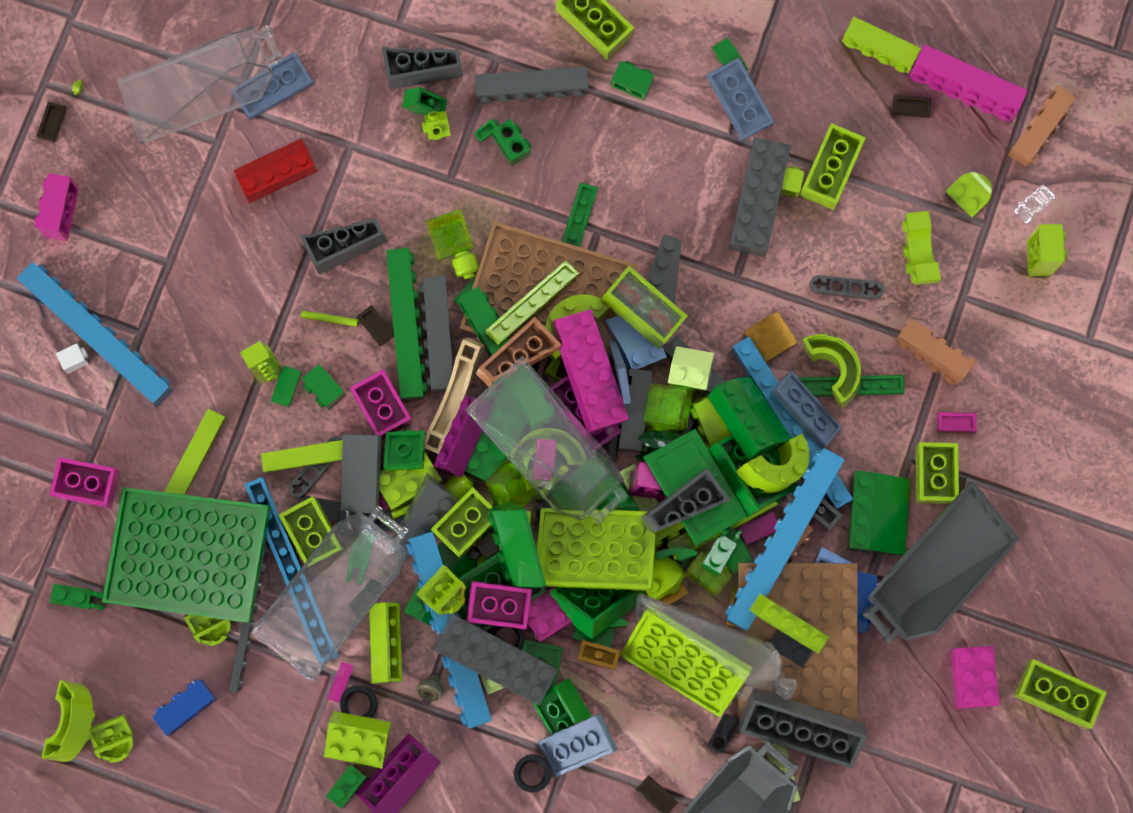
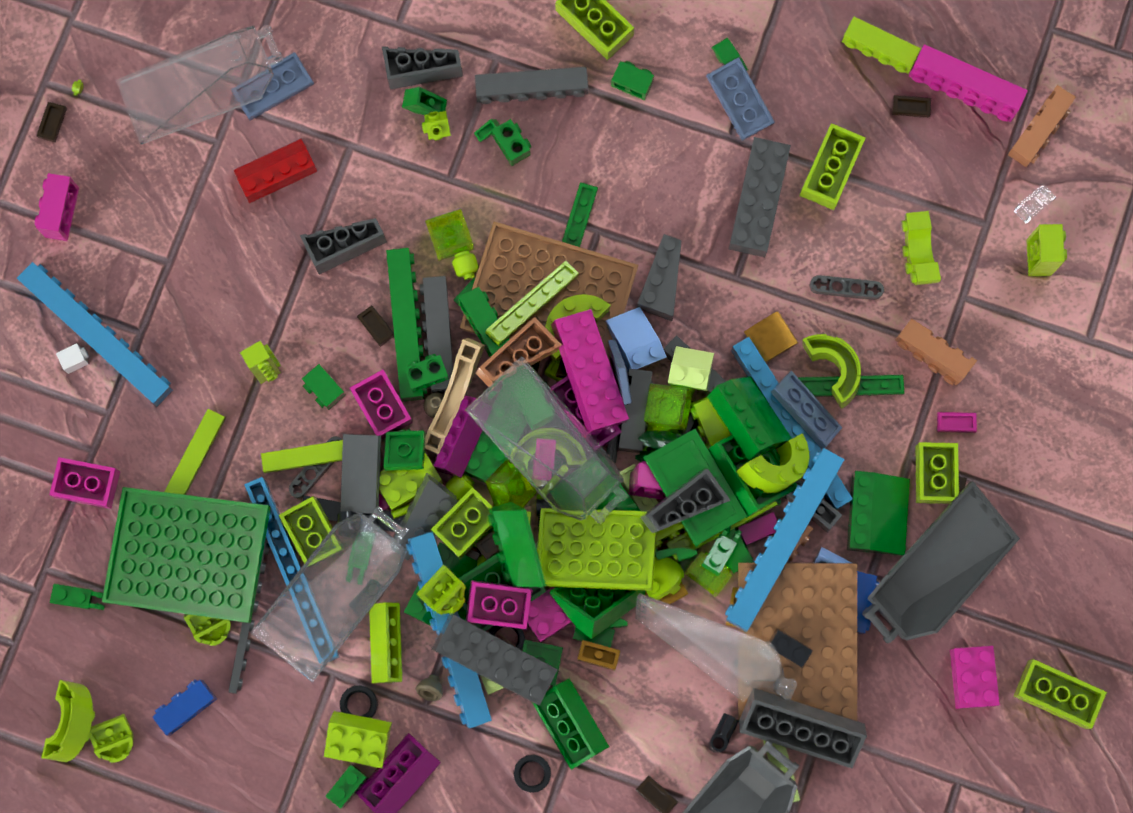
(286, 386): green tile -> none
(329, 318): lime bar -> none
(340, 682): dark pink tile -> none
(428, 378): none -> green brick
(432, 403): none -> dark tan brick
(577, 745): sand blue tile -> none
(644, 307): brick -> none
(680, 663): lime plate -> none
(789, 623): lime brick -> none
(792, 182): lime brick -> none
(971, 192): lime slope -> none

